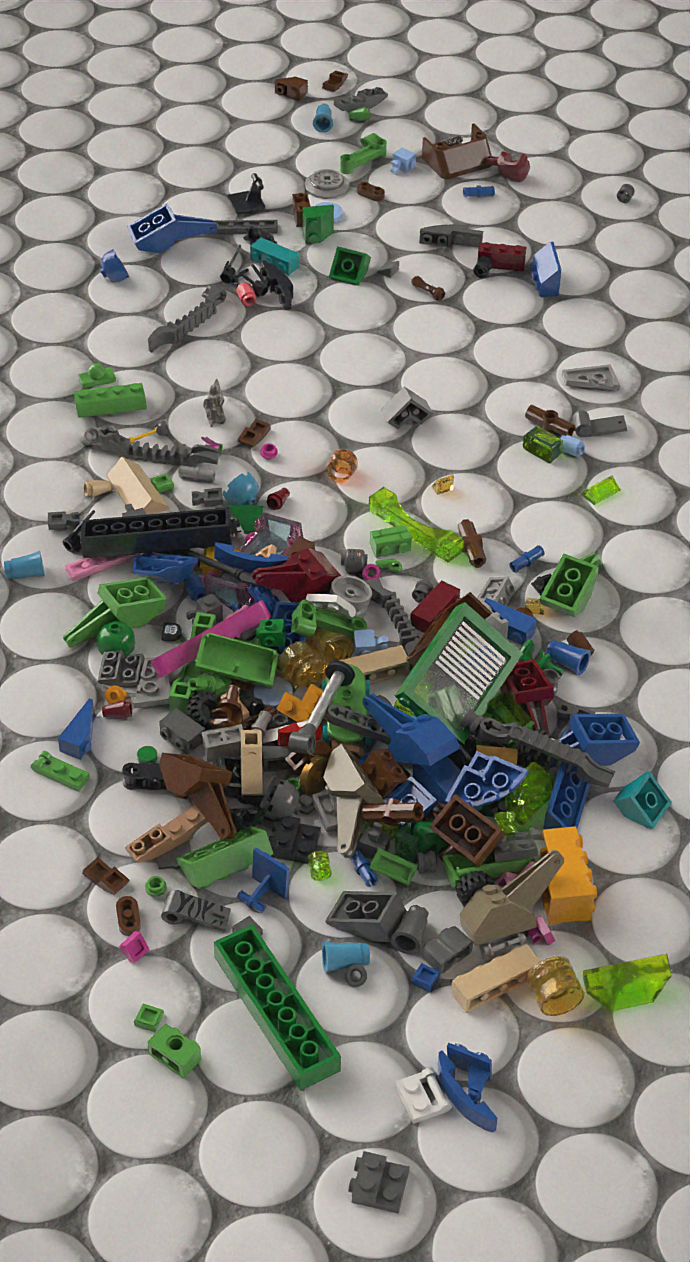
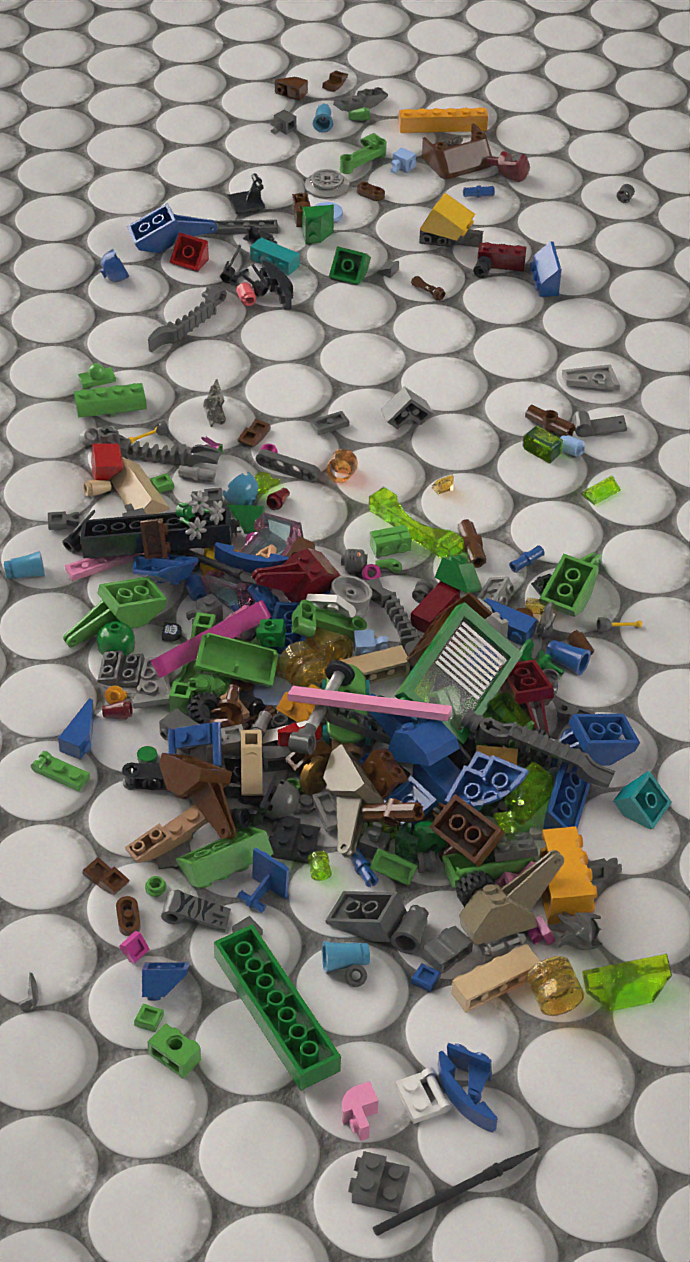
(32, 993): none -> dark grey bar
(106, 461): none -> red slope
(154, 538): none -> reddish brown bracket
(161, 978): none -> blue slope
(186, 511): none -> light grey plant
(190, 252): none -> red slope
(197, 736): none -> blue plate
(265, 482): none -> clear neon green plate
(284, 122): none -> dark grey brick
(306, 471): none -> dark grey beam
(330, 423): none -> dark grey plate
(357, 1105): none -> bright pink brick
(370, 703): none -> bright pink tile
(442, 120): none -> light orange slope
(448, 219): none -> yellow slope
(458, 573): none -> green slope
(488, 1174): none -> black piece
(546, 622): none -> dark grey plate
(579, 930): none -> dark grey hair
(603, 868): none -> dark grey plate
(605, 624): none -> hinge

